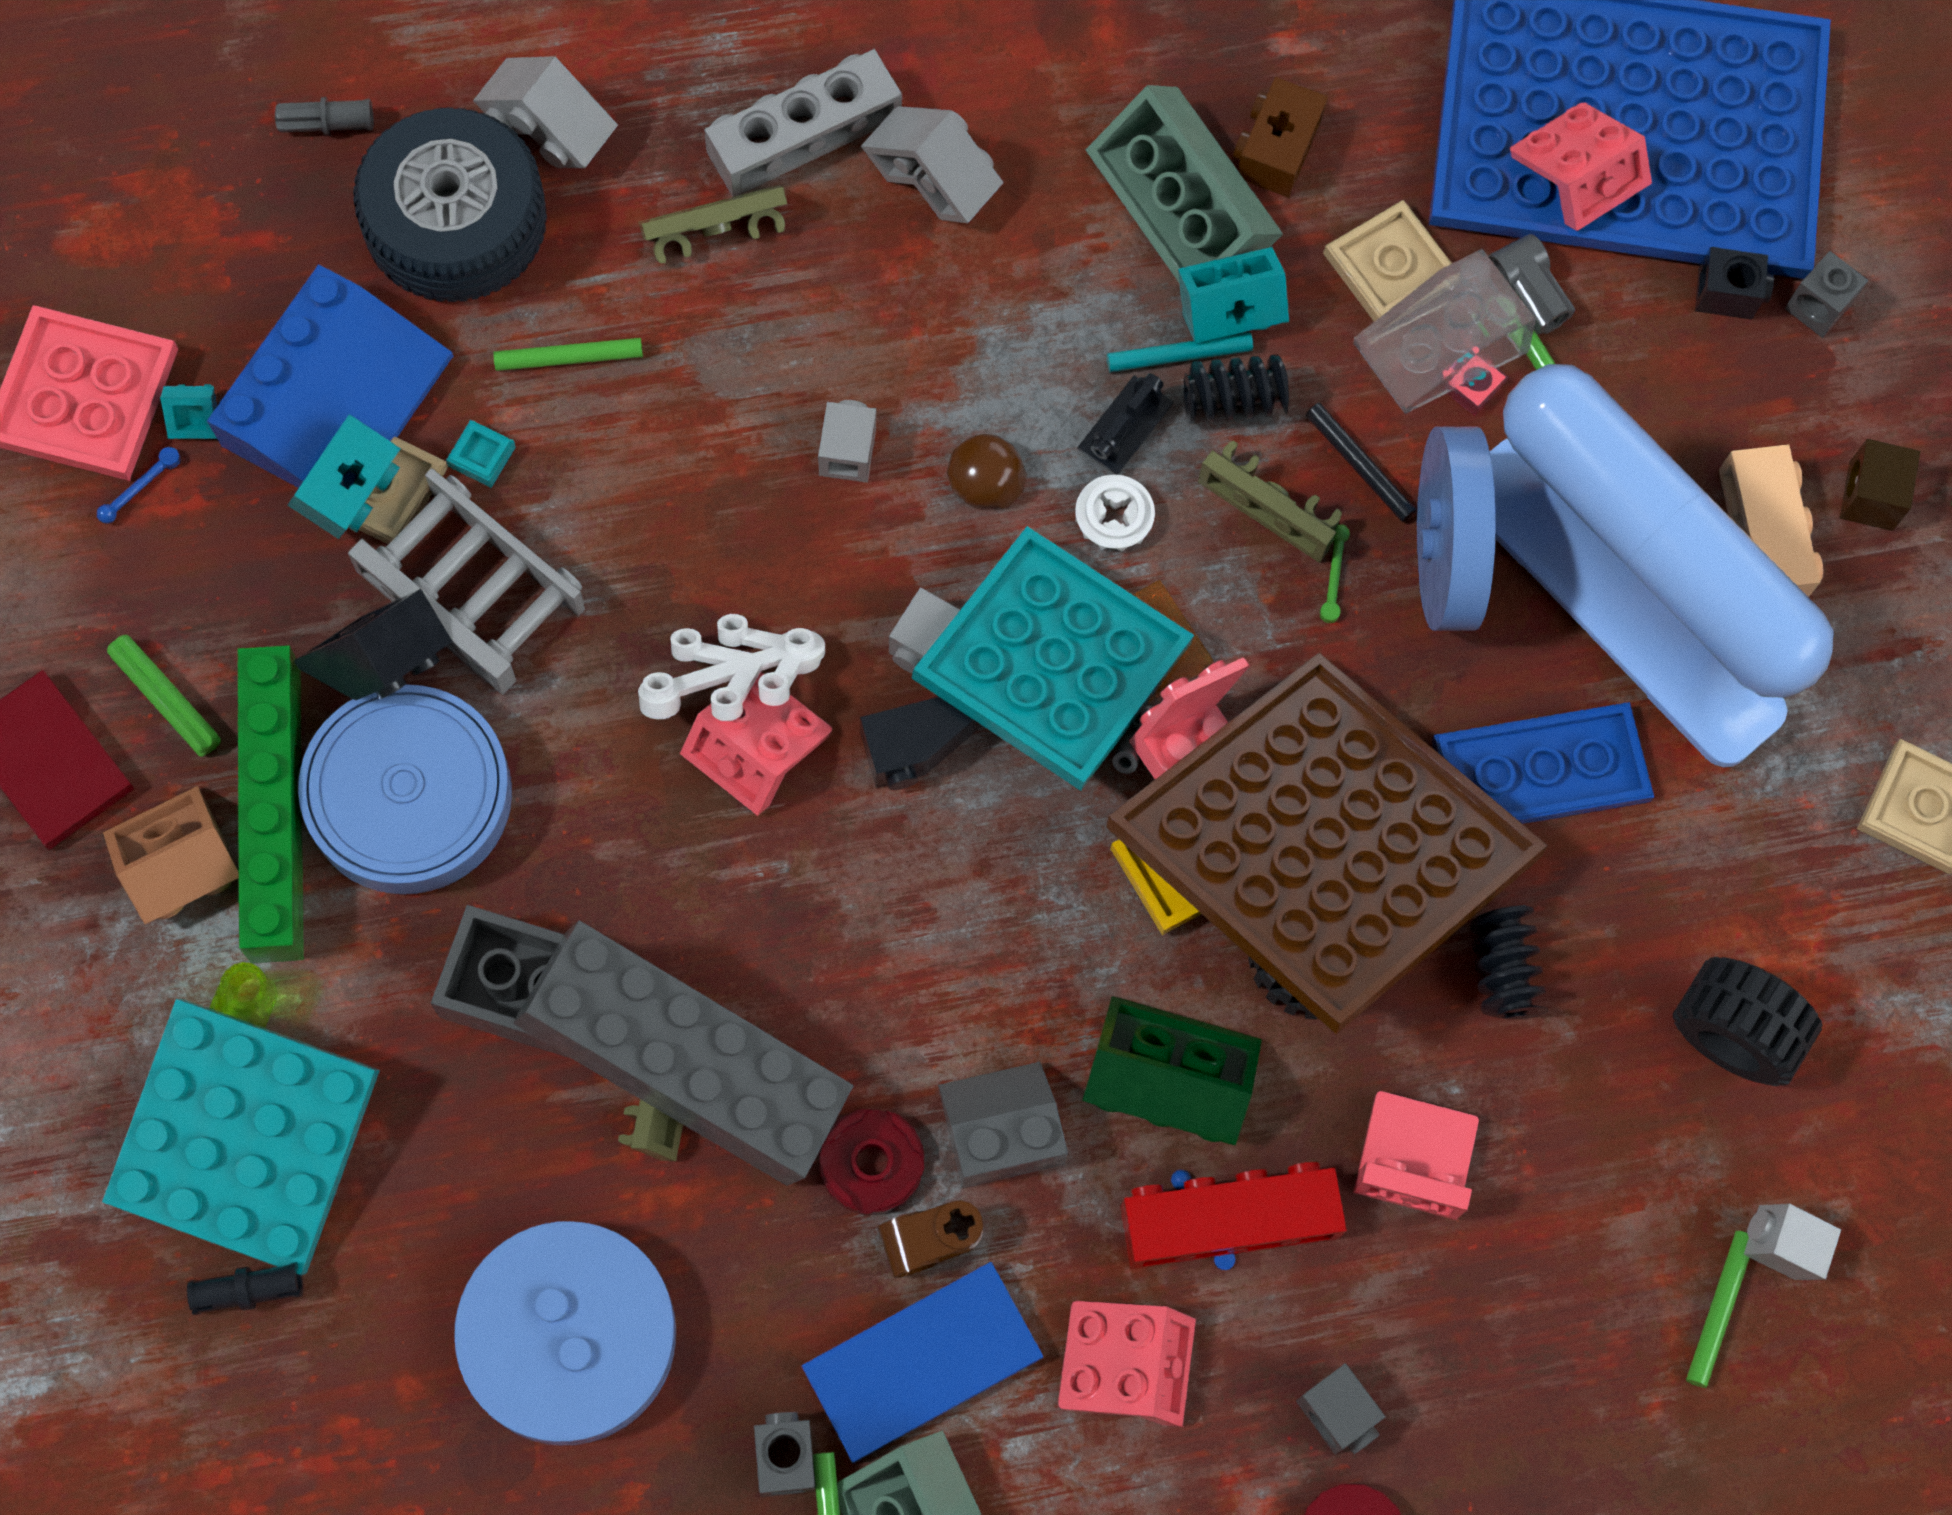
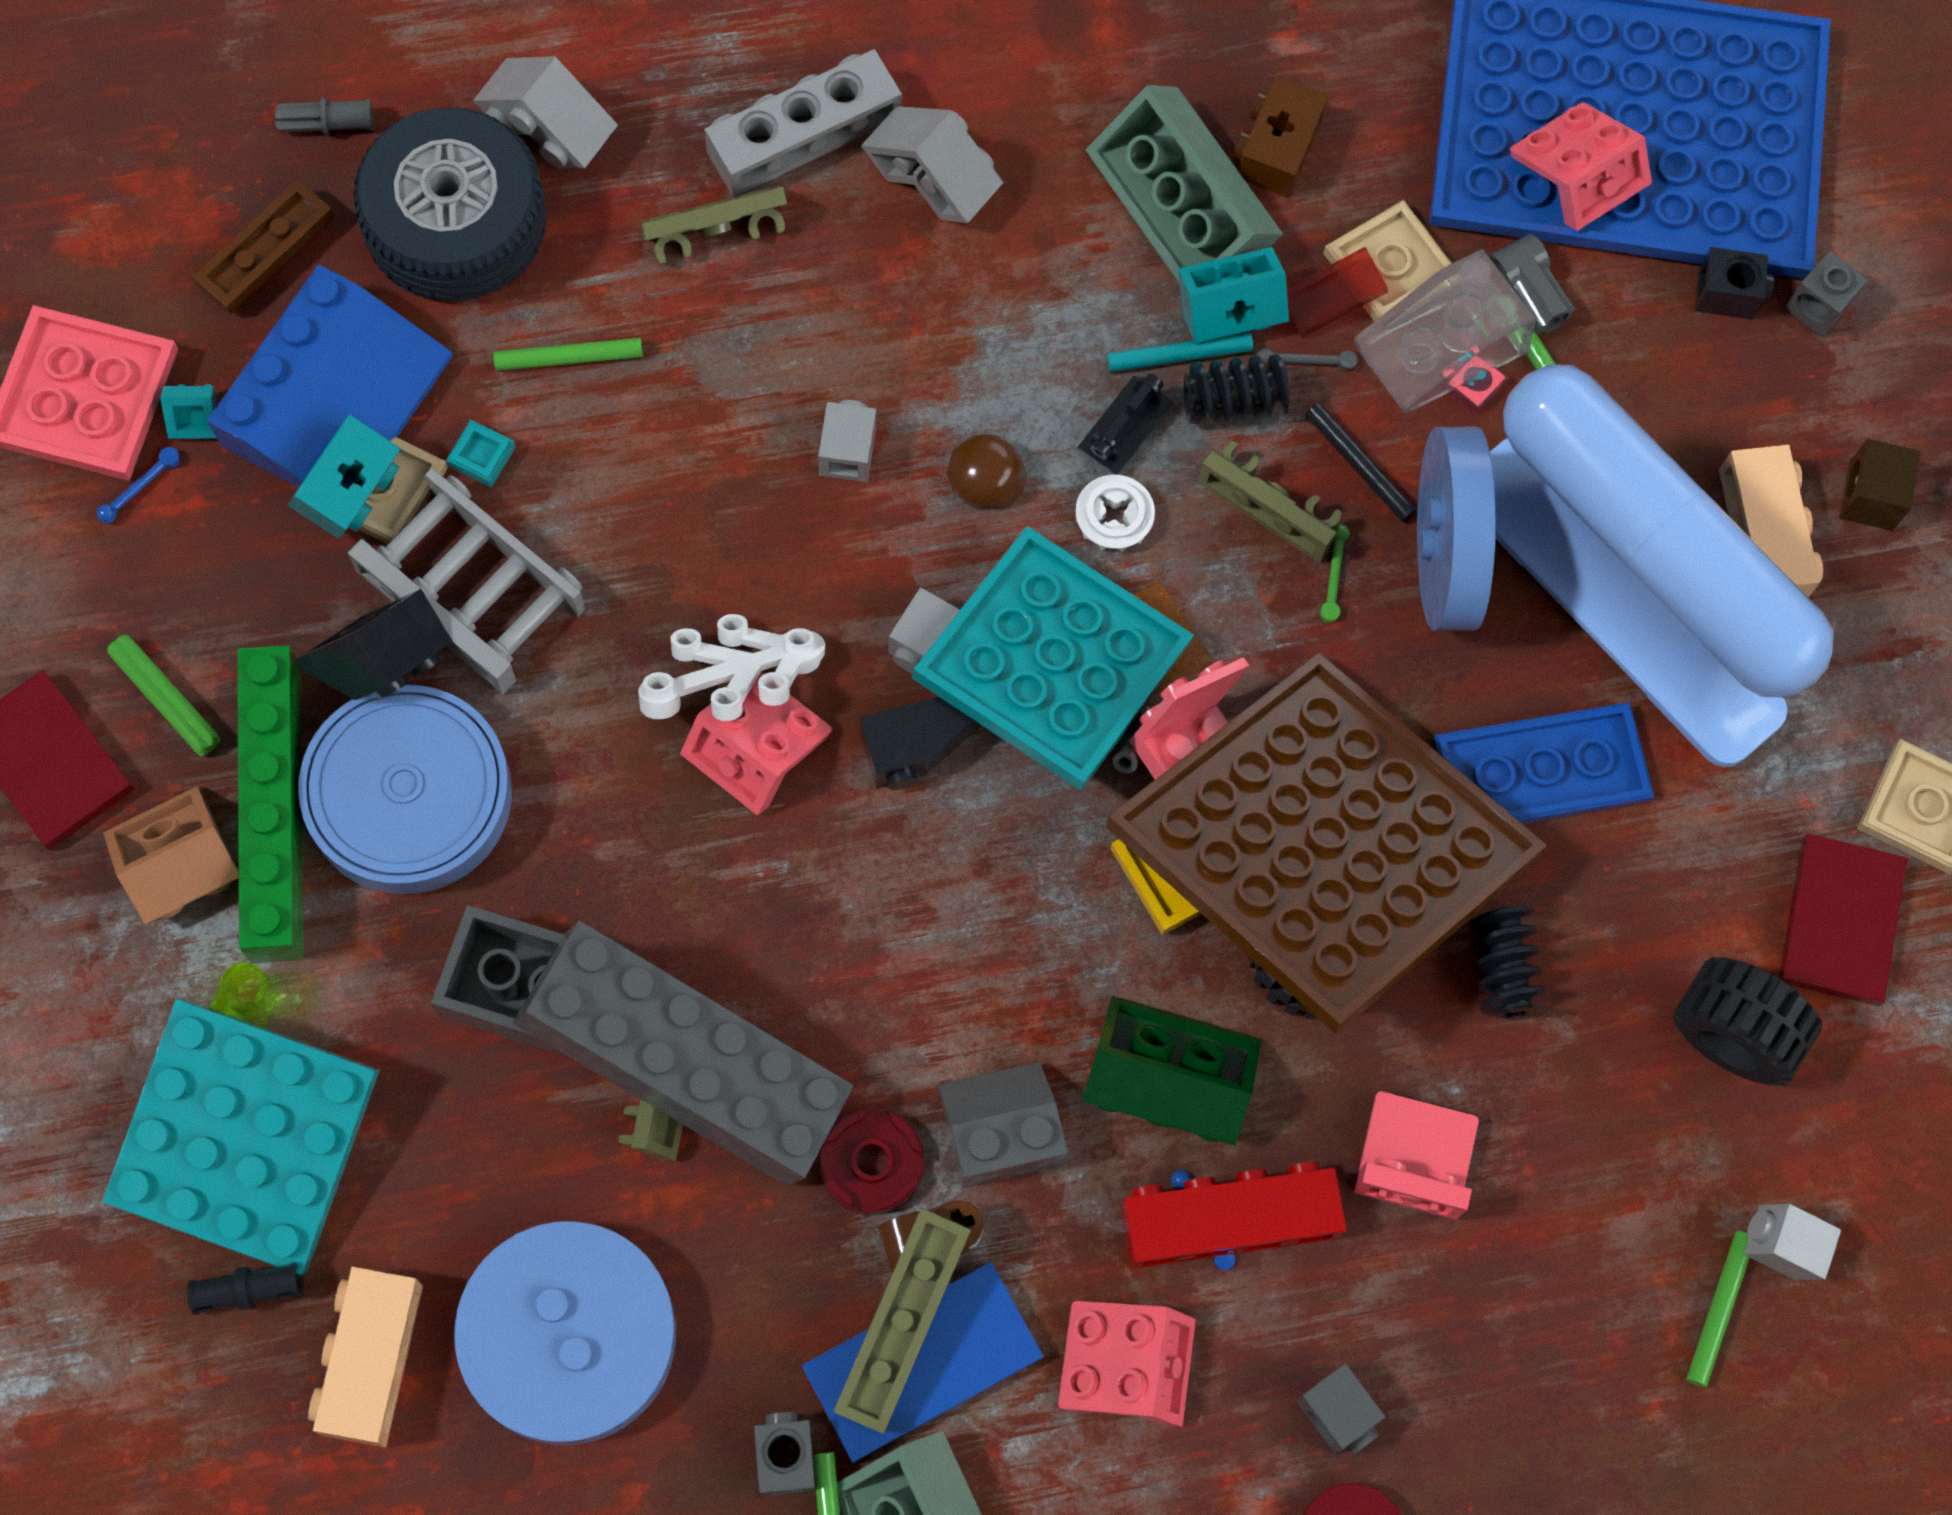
(263, 246): none -> reddish brown plate
(366, 1356): none -> light nougat brick
(902, 1320): none -> olive plate
(1334, 292): none -> clear red tile
(1345, 361): none -> dark grey hinge
(1843, 919): none -> dark red tile

